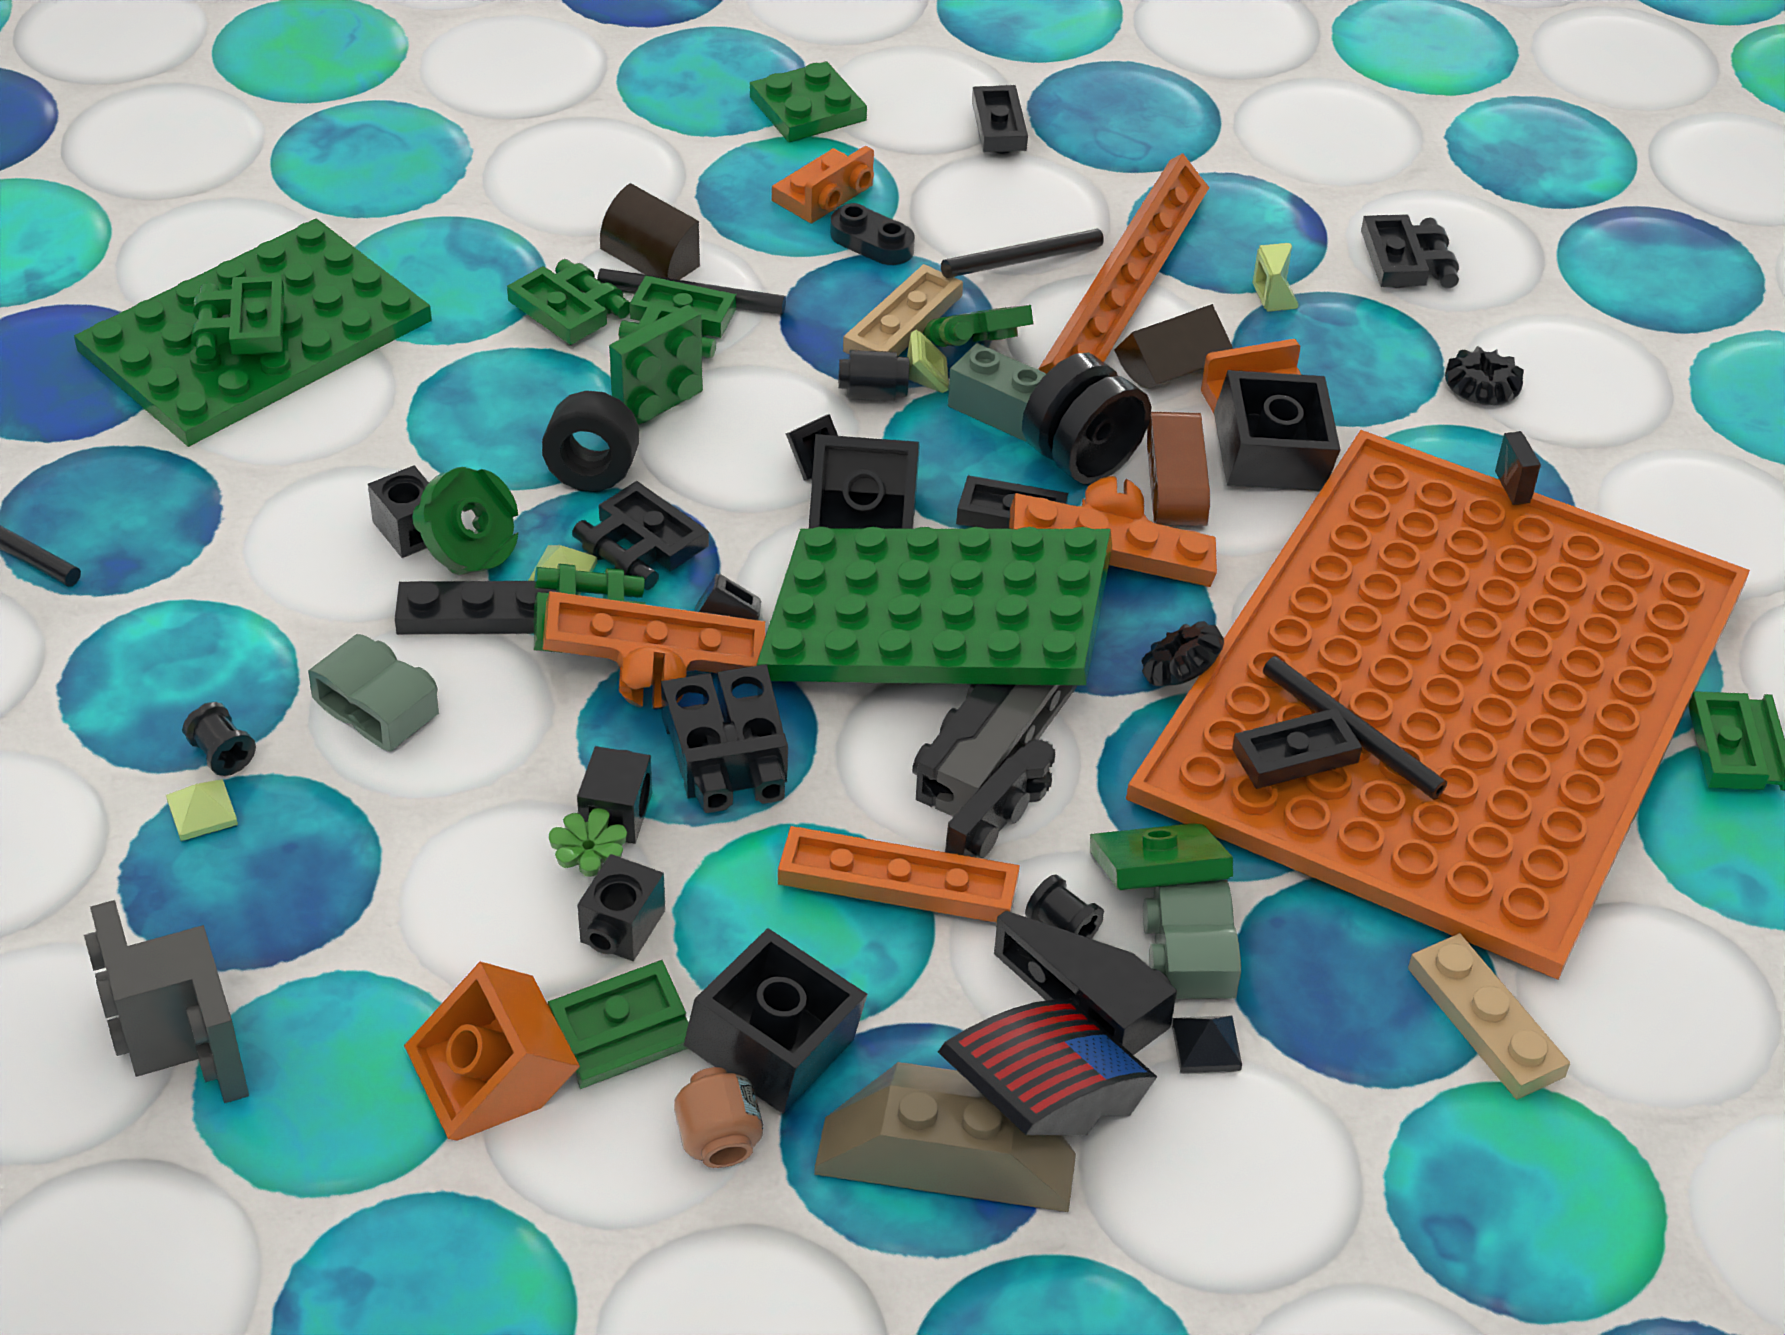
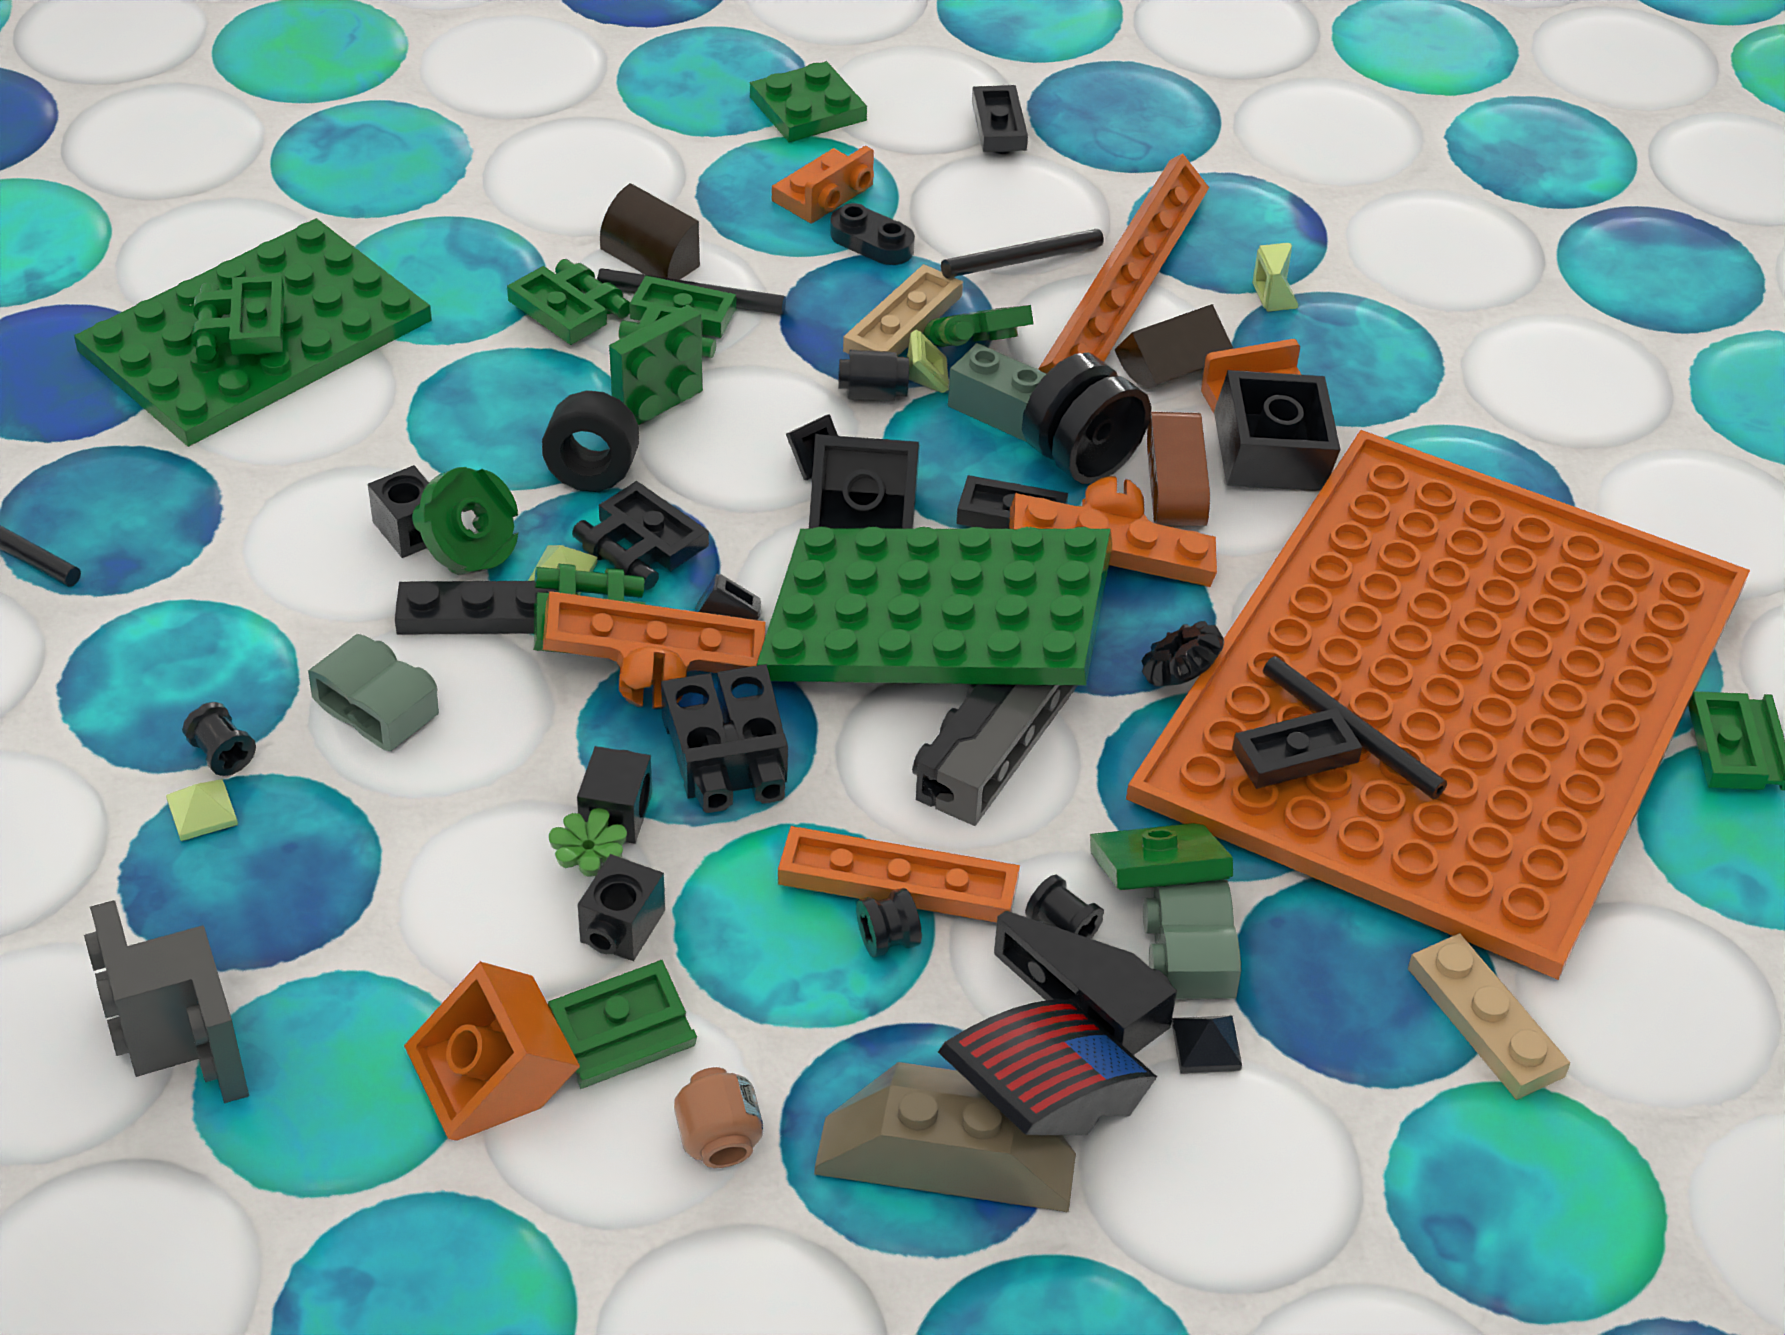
(775, 1019): black brick -> none
(888, 922): none -> black wheel
(1001, 799): black hinge -> none
(1398, 255): black plate -> none
(1467, 377): black gear -> none
(1517, 468): black tile -> none

